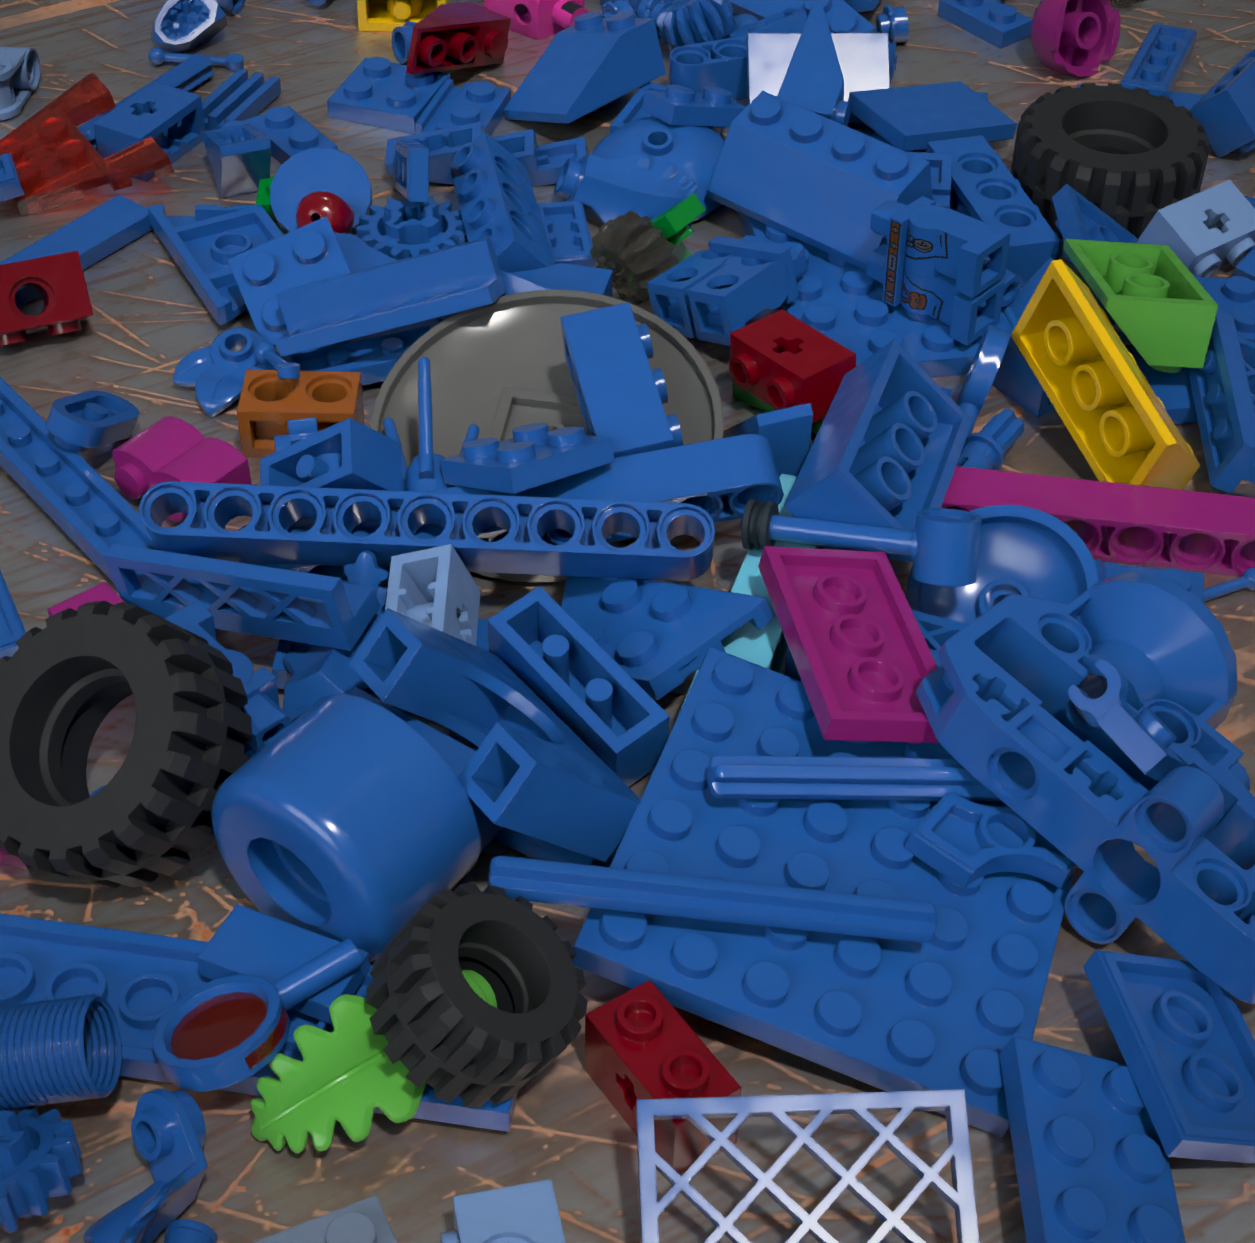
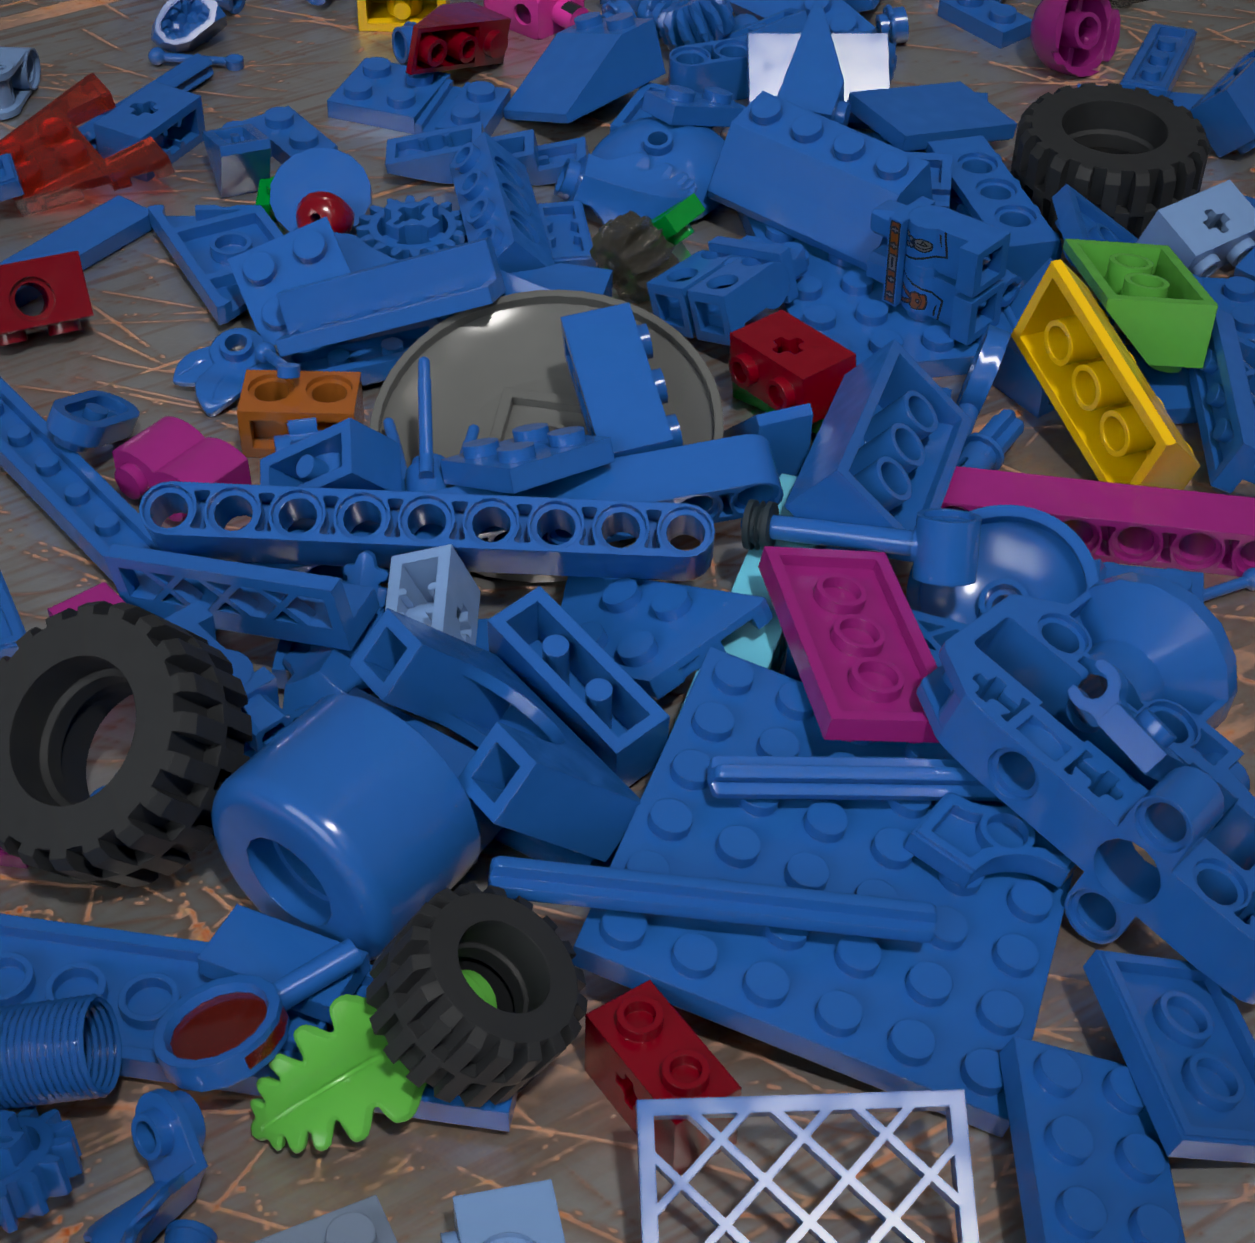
(236, 98): blue tile -> none
(412, 170): blue tile -> none

